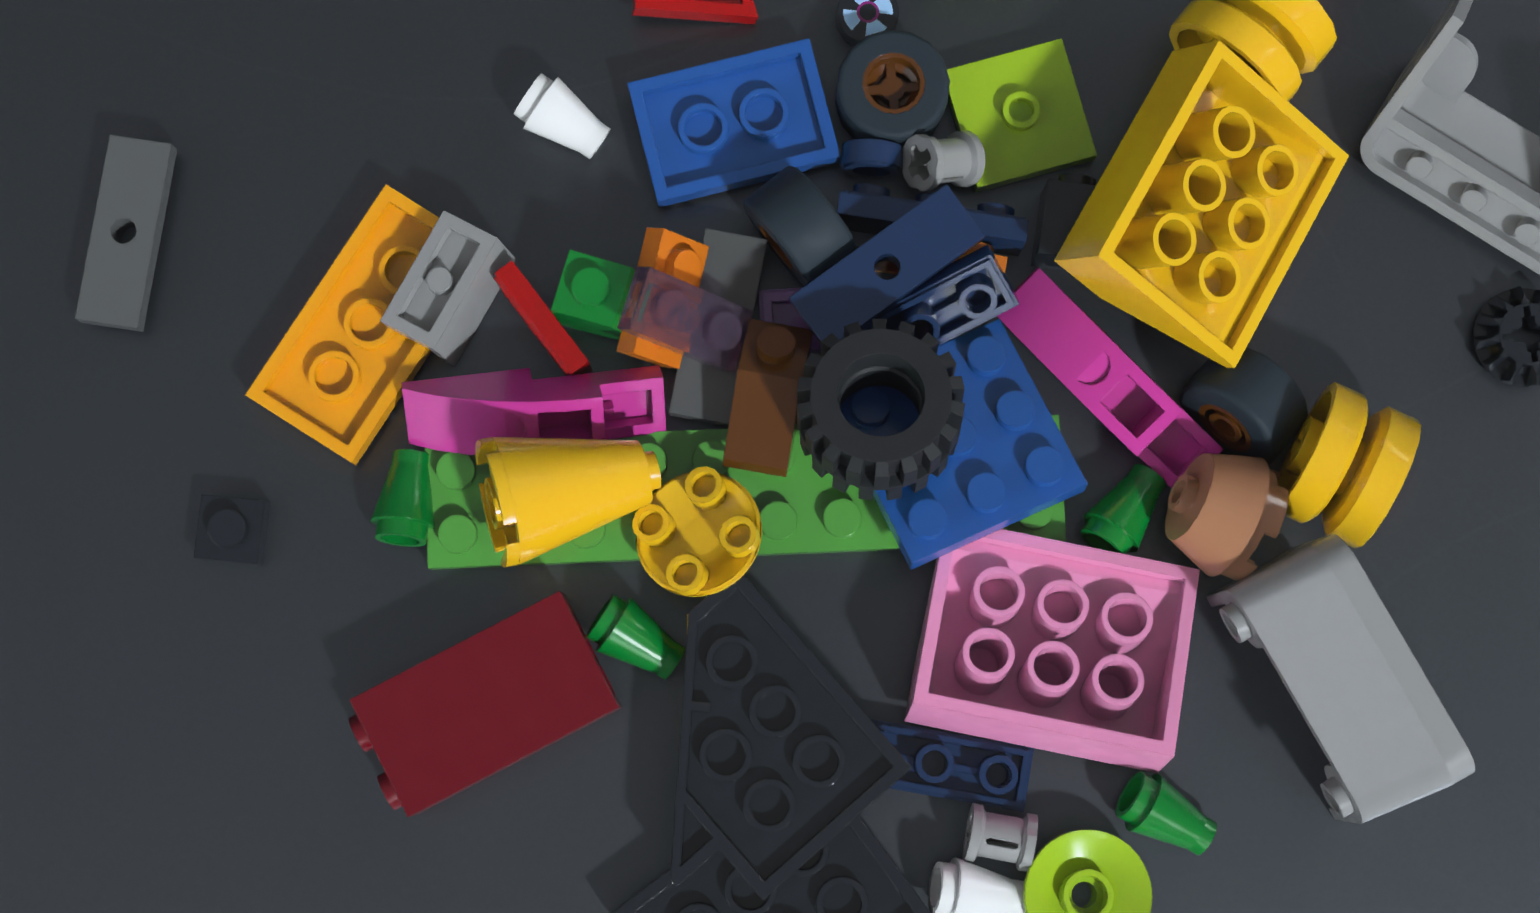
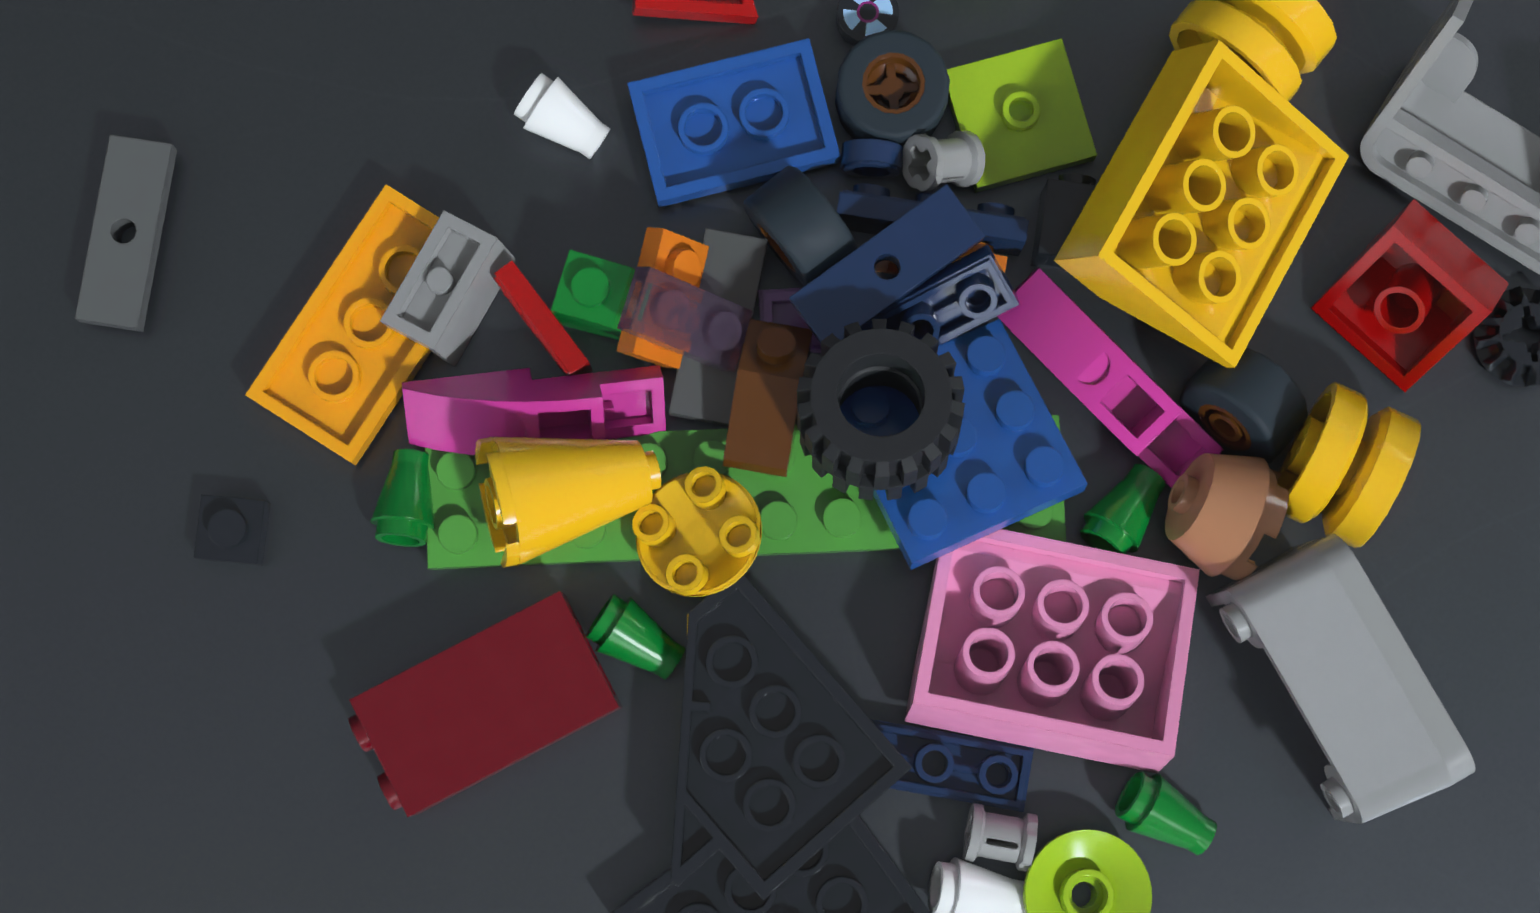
(1411, 296): none -> red slope

